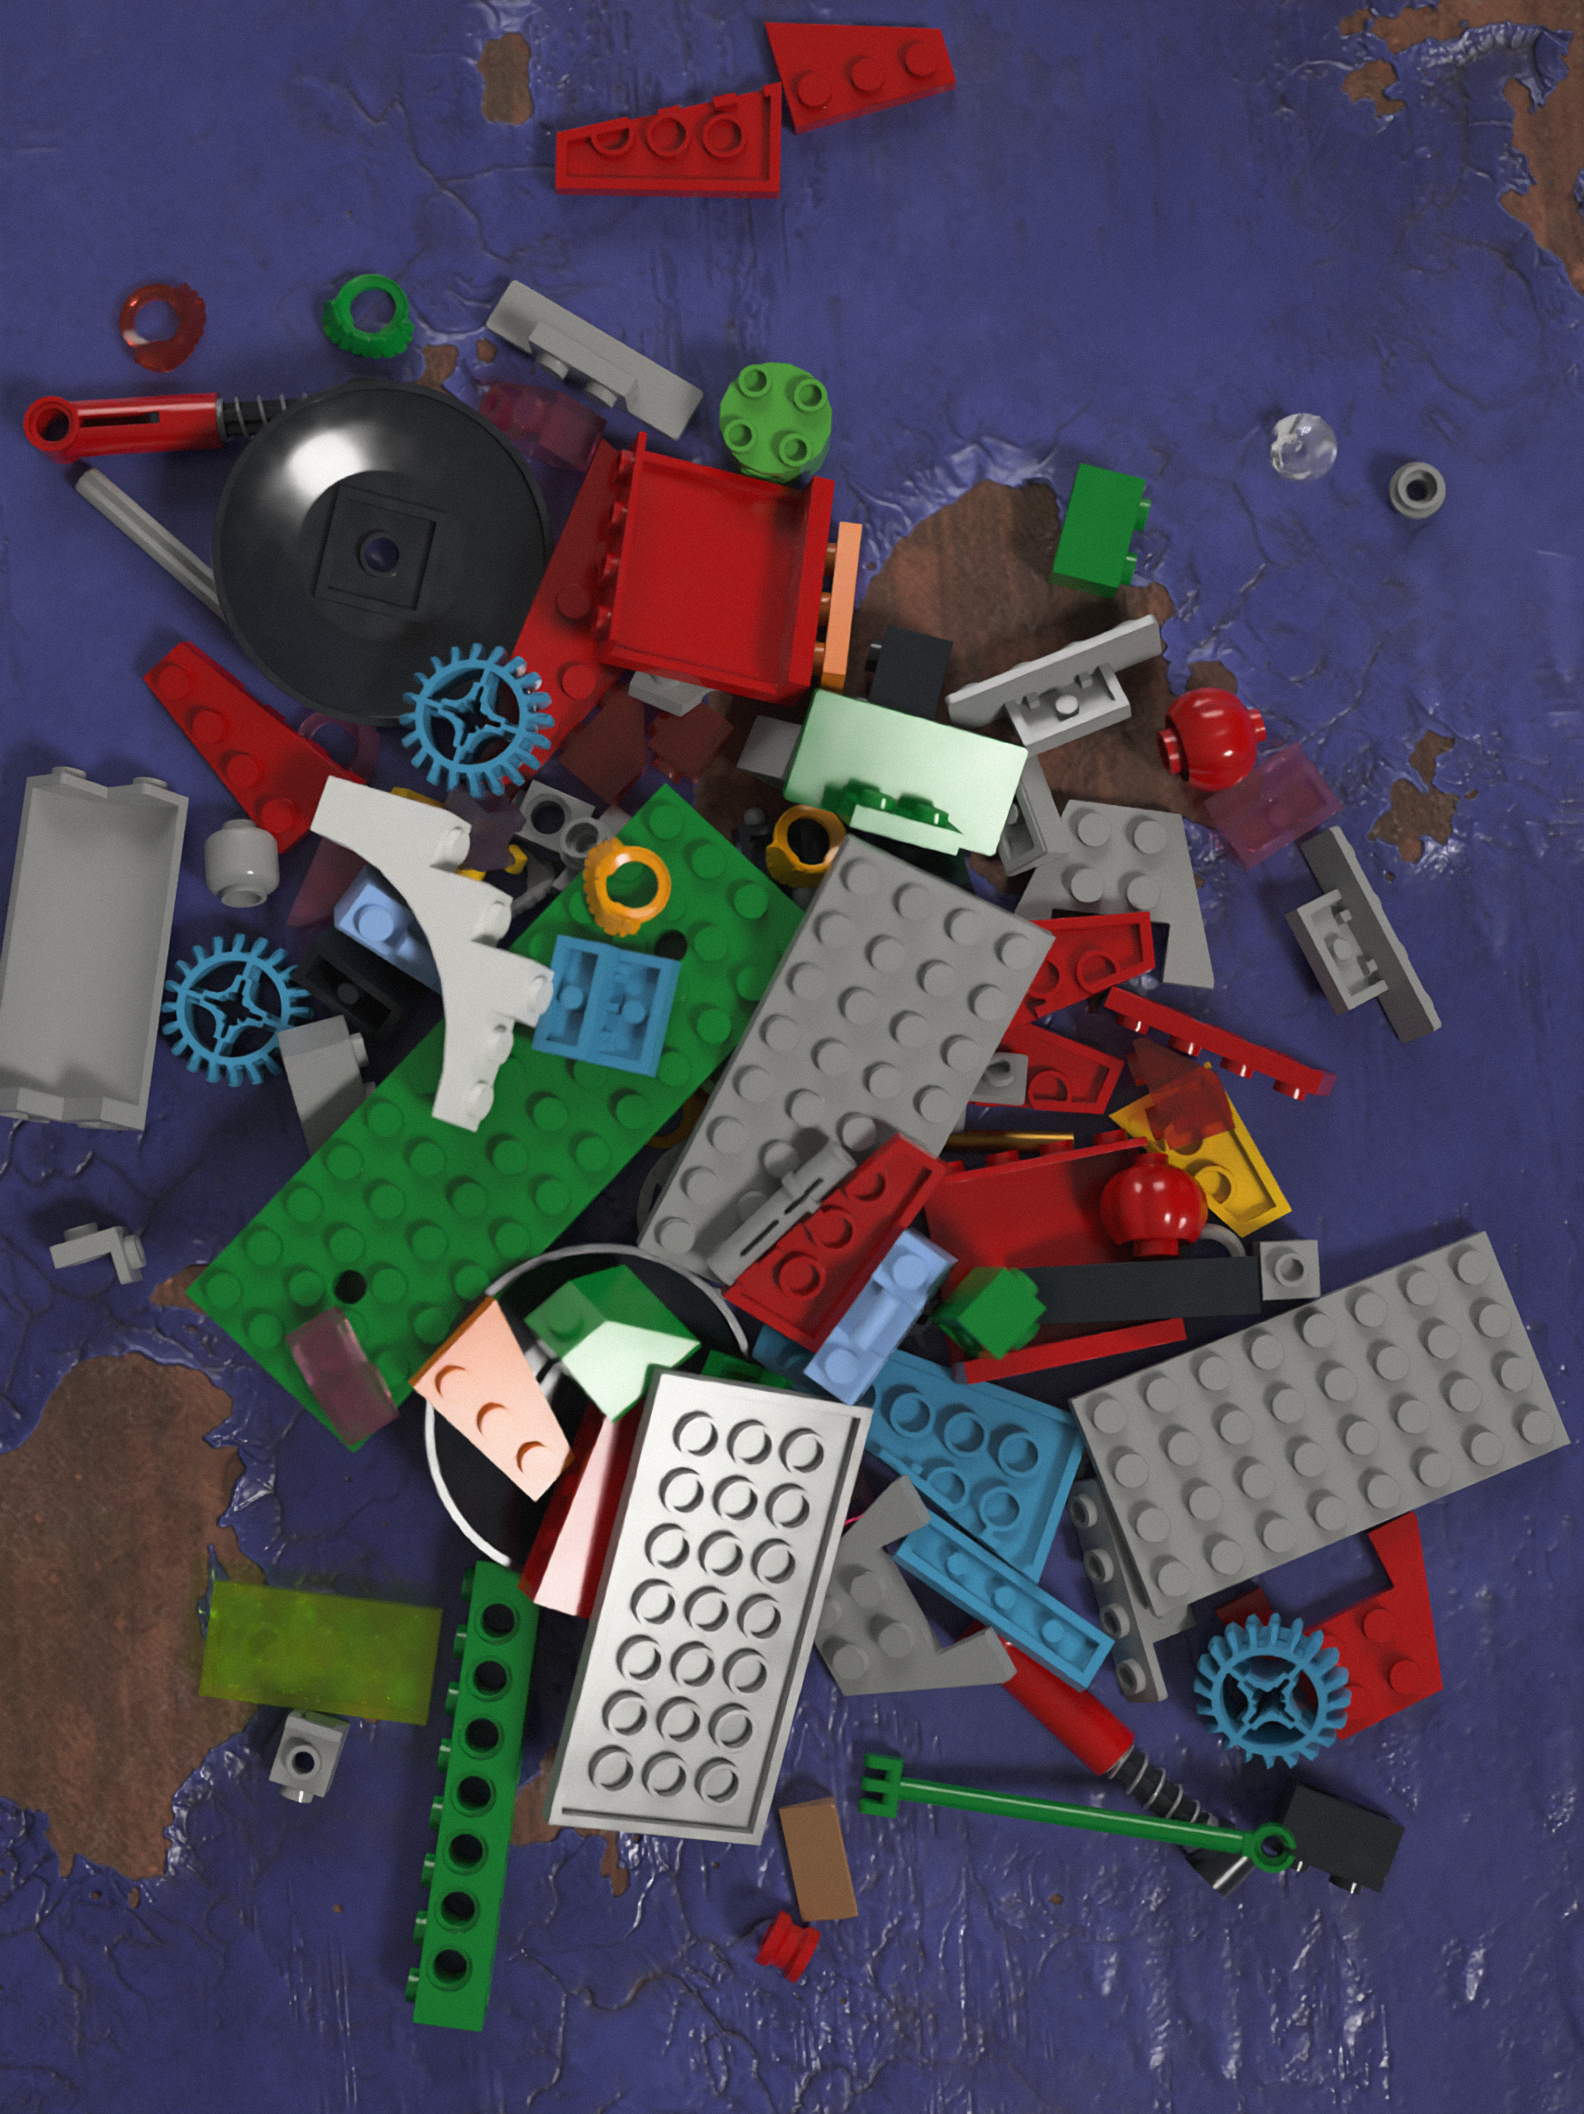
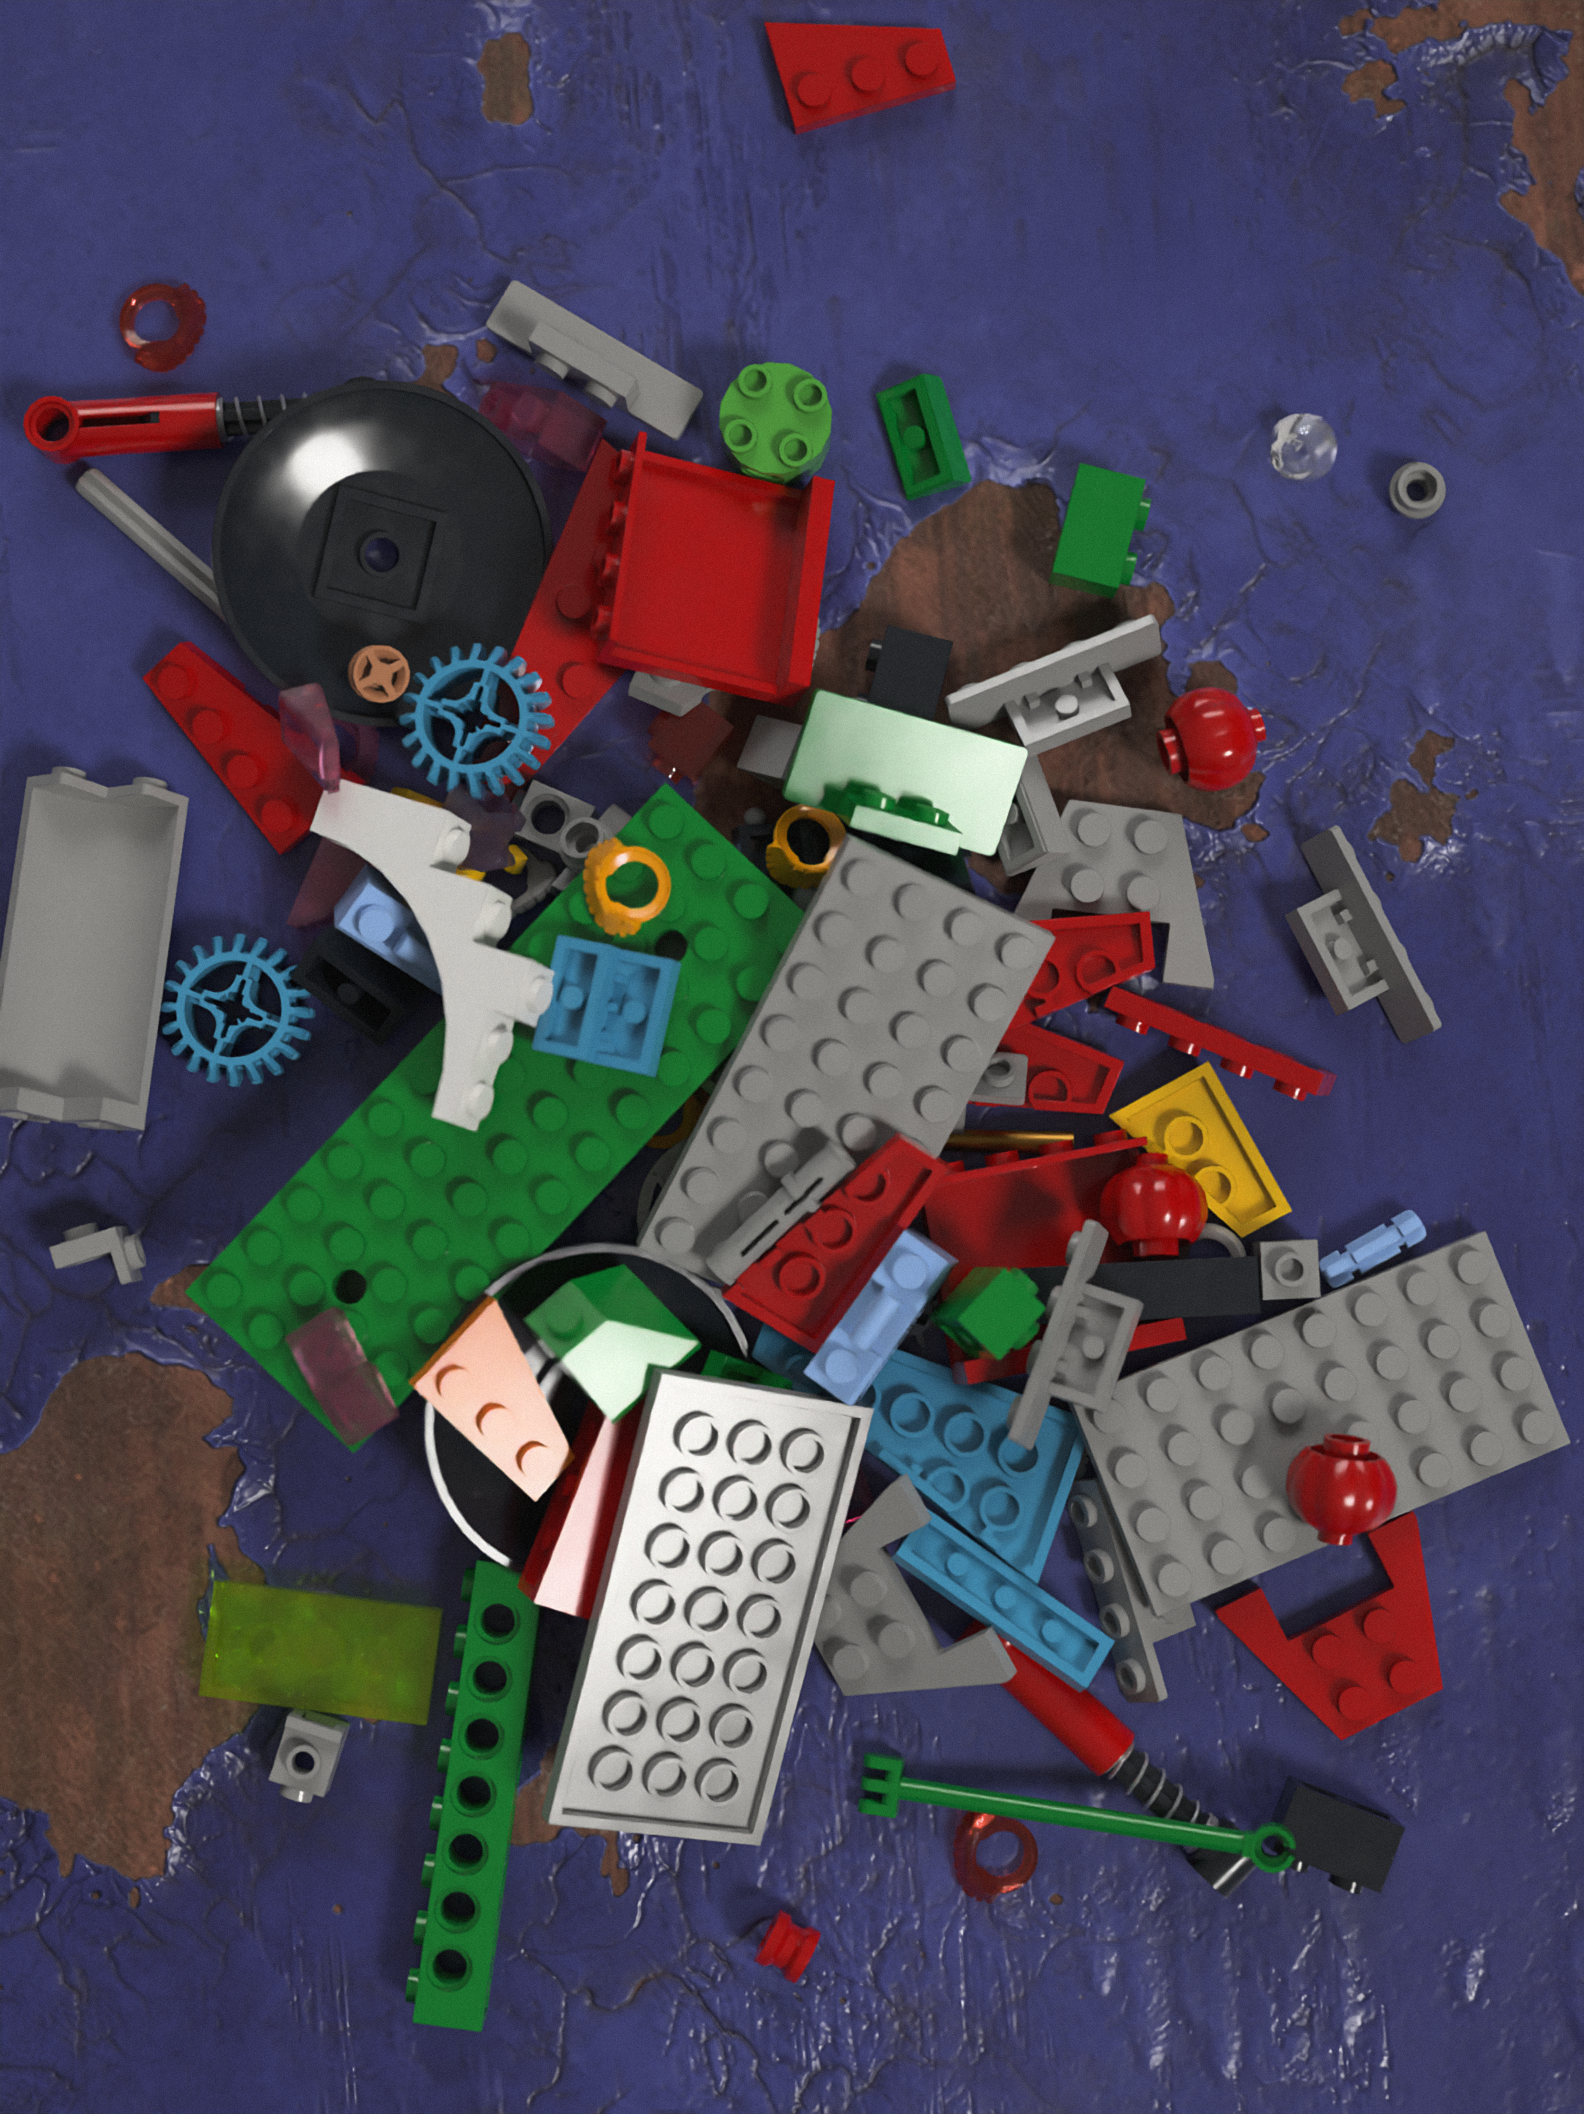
(241, 864): light grey head -> none
(310, 733): none -> clear pink slope
(324, 1076): light grey brick -> none
(340, 325): green piece -> none
(392, 677): none -> nougat wheel
(612, 749): clear red slope -> none
(689, 151): red wing -> none
(818, 1860): medium nougat slope -> none
(837, 608): orange wing -> none
(923, 436): none -> green slope
(975, 1878): none -> clear red piece
(1081, 1344): none -> light grey bracket
(1185, 1094): clear red slope -> none
(1272, 806): clear pink plate -> none
(1303, 1724): dark azure gear -> none
(1341, 1488): none -> red plant
(1372, 1249): none -> light blue axle

